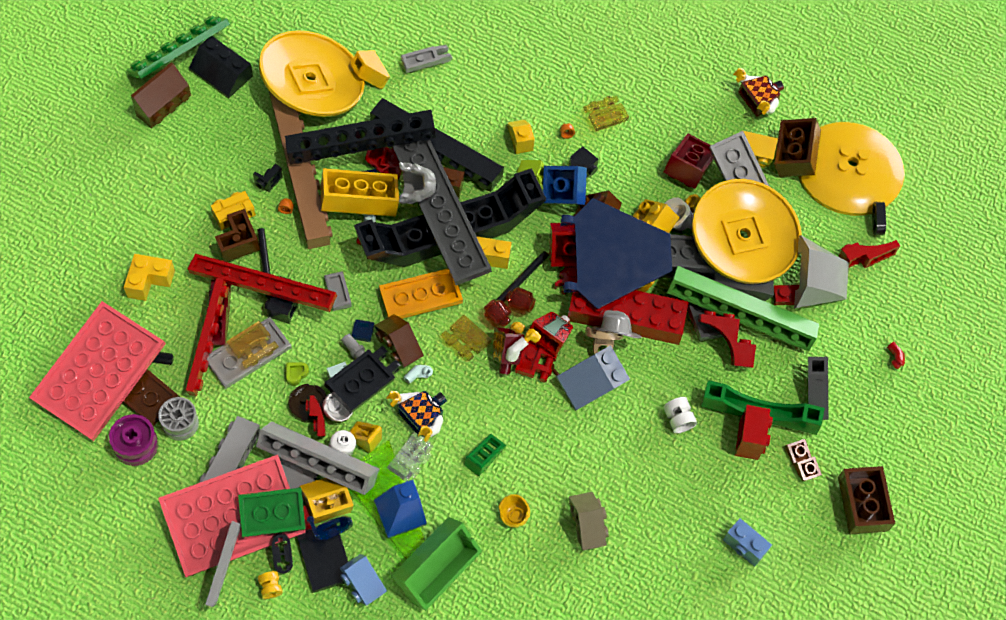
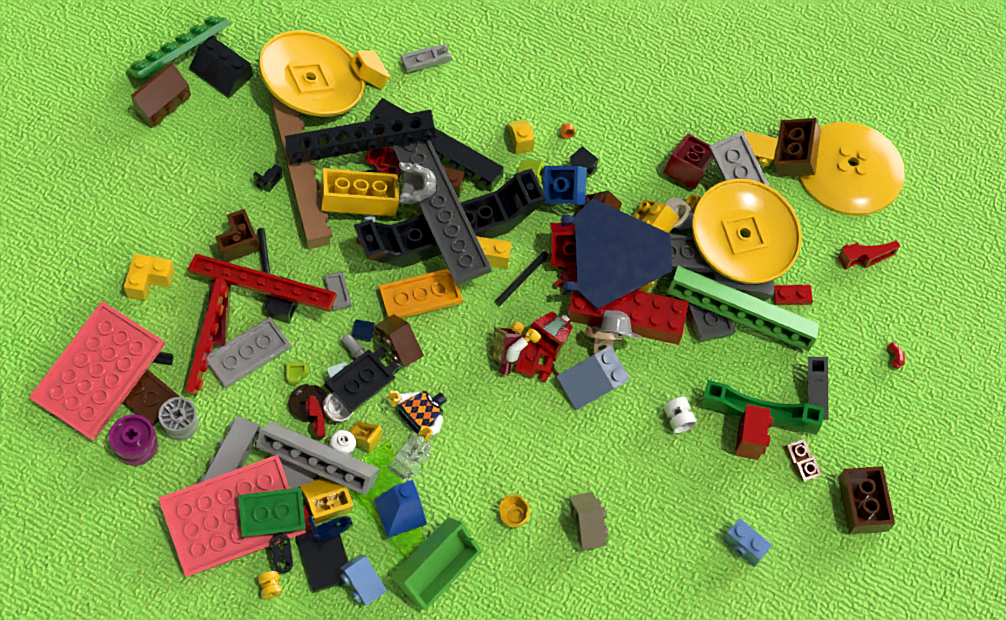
(223, 564): light grey tile -> none
(234, 203): yellow brick -> none
(249, 339): clear yellow plate -> none
(285, 206): orange hinge -> none
(418, 371): light aqua arm -> none
(469, 334): clear yellow plate -> none
(477, 464): green slope -> none
(497, 313): clear red head -> none
(520, 300): clear red head -> none
(608, 116): clear yellow plate -> none
(741, 352): red arch -> none
(759, 92): torso -> none
(821, 275): light grey wedge -> none
(879, 218): black beam -> none

